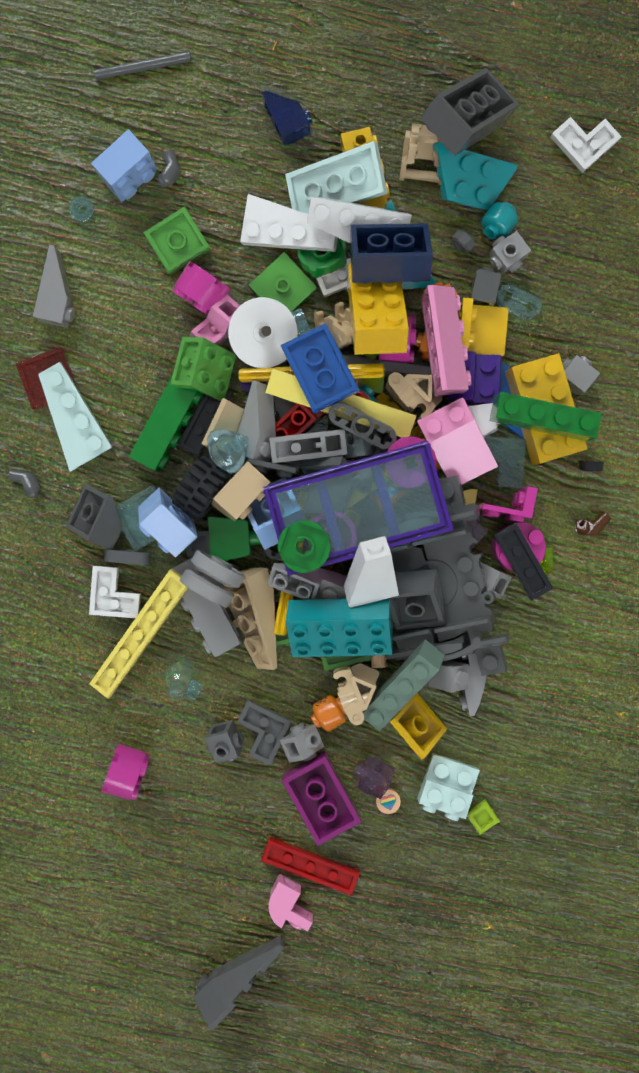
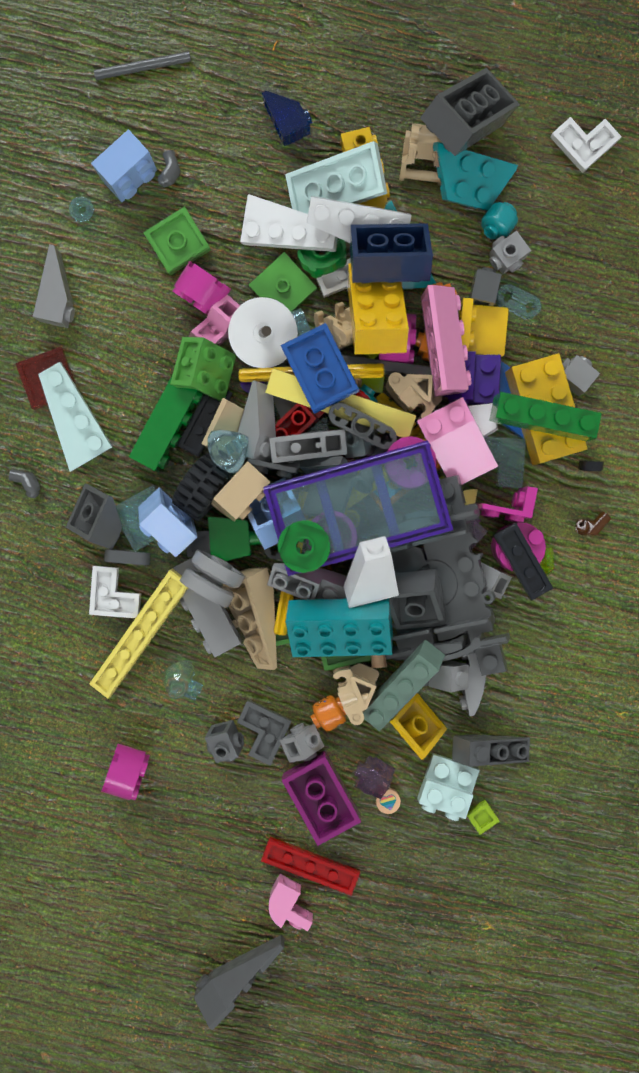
(463, 241): dark grey tile -> none
(490, 749): none -> dark grey slope

